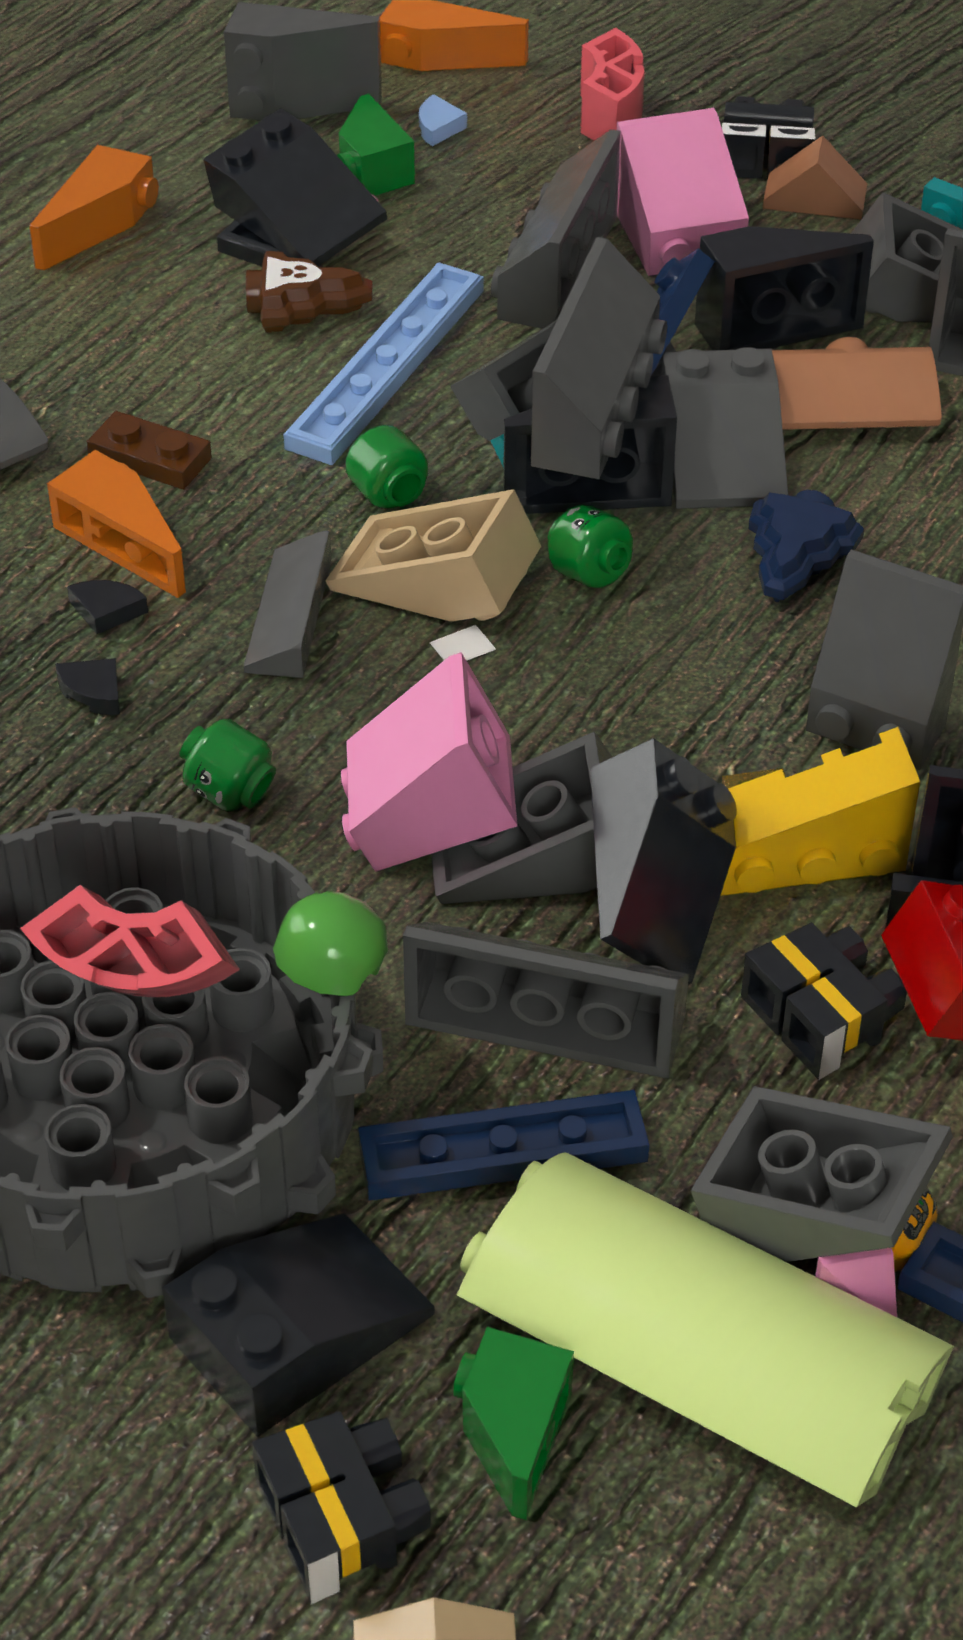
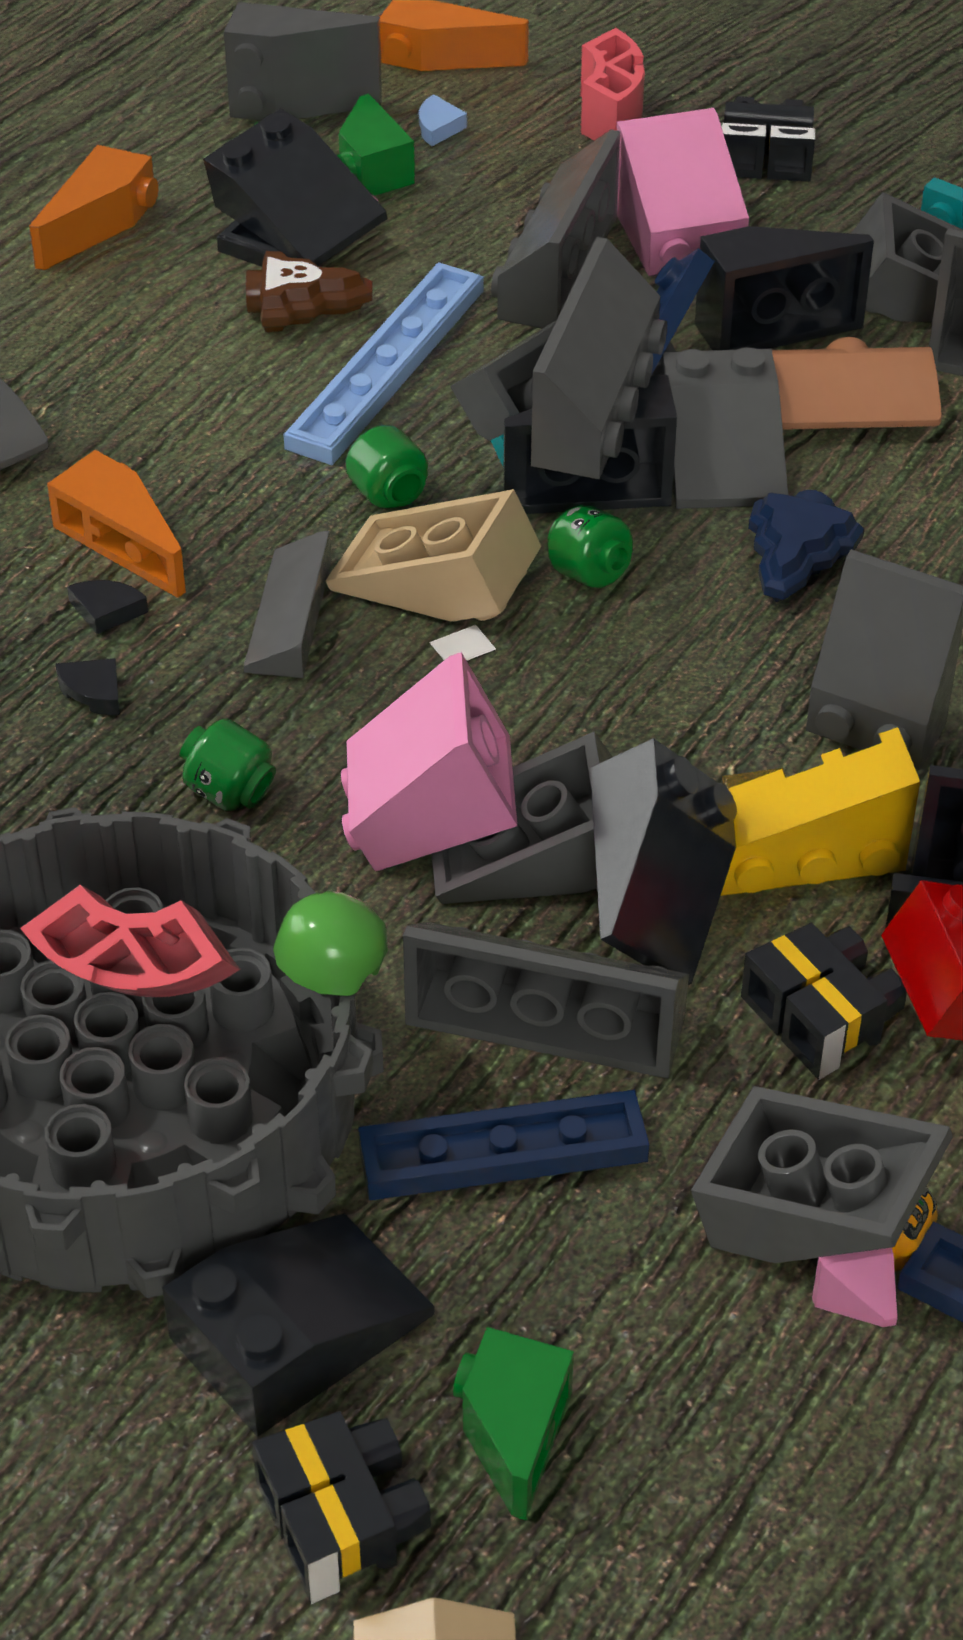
(152, 449): reddish brown plate -> none
(705, 1324): yellowish green cylinder -> none
(817, 184): nougat slope -> none

